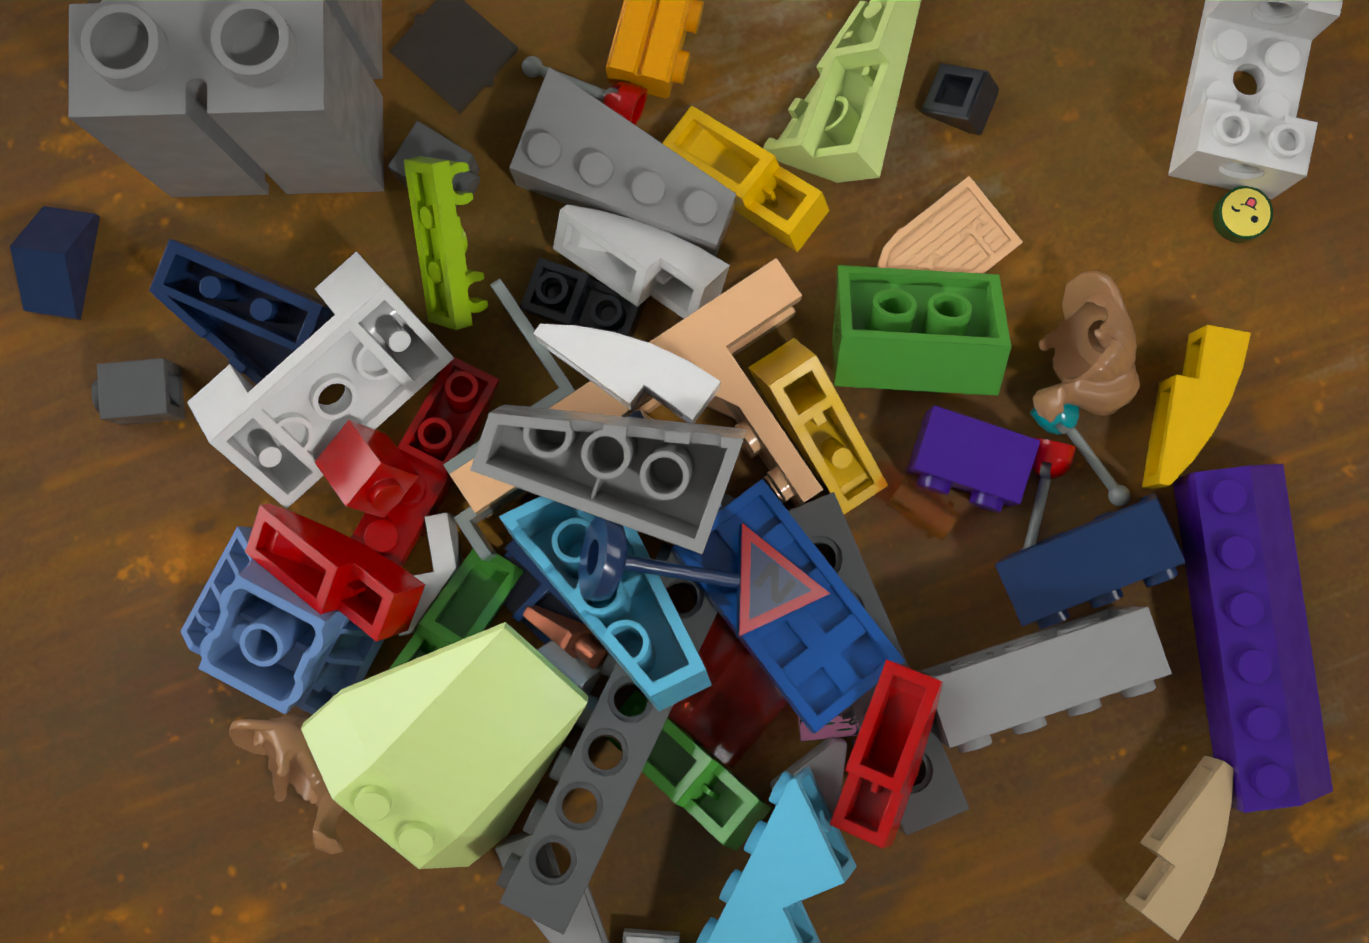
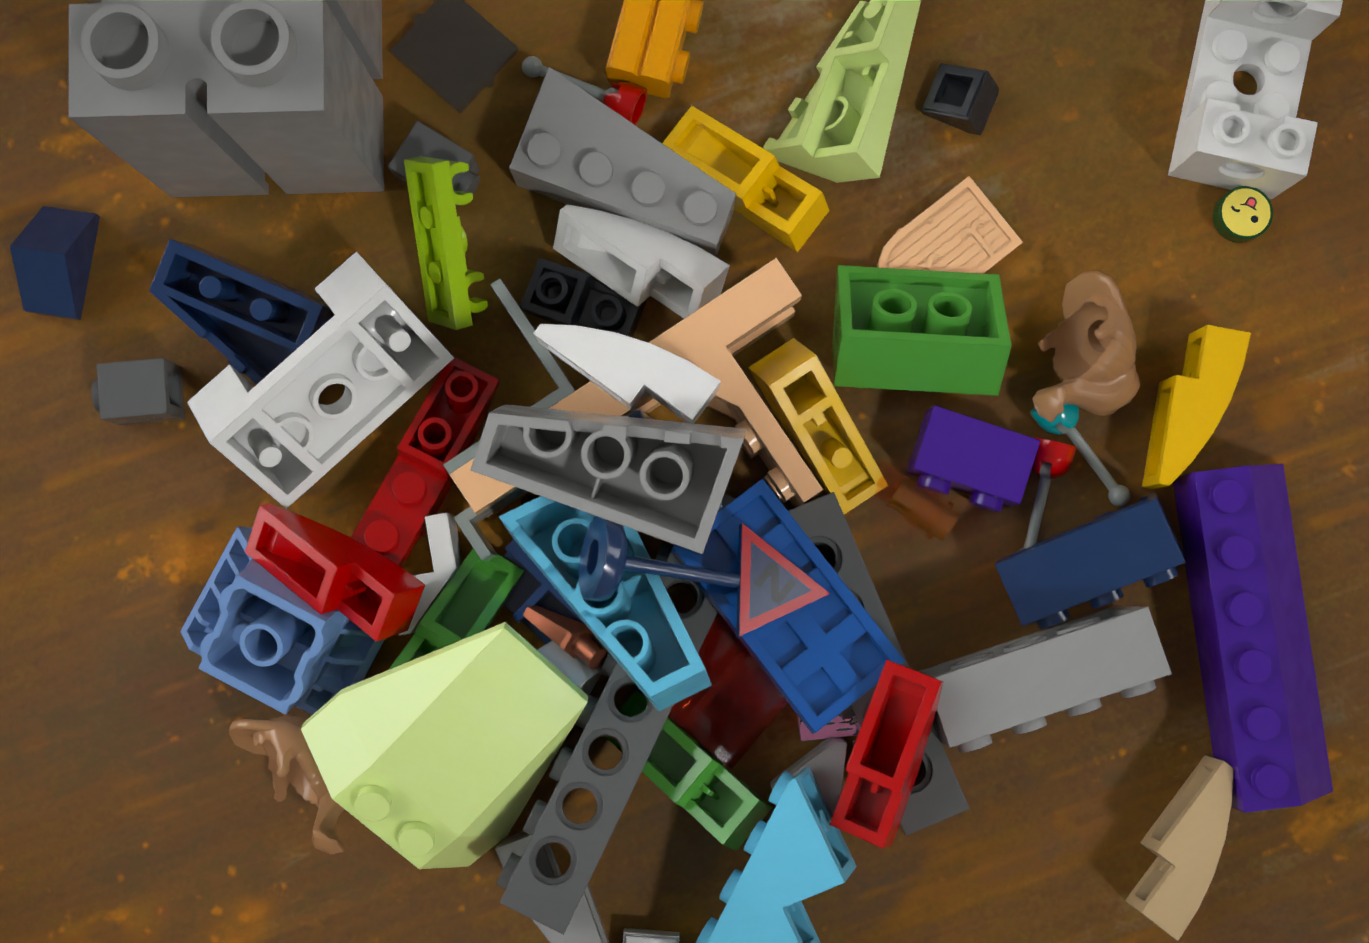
(366, 469): red brick -> none

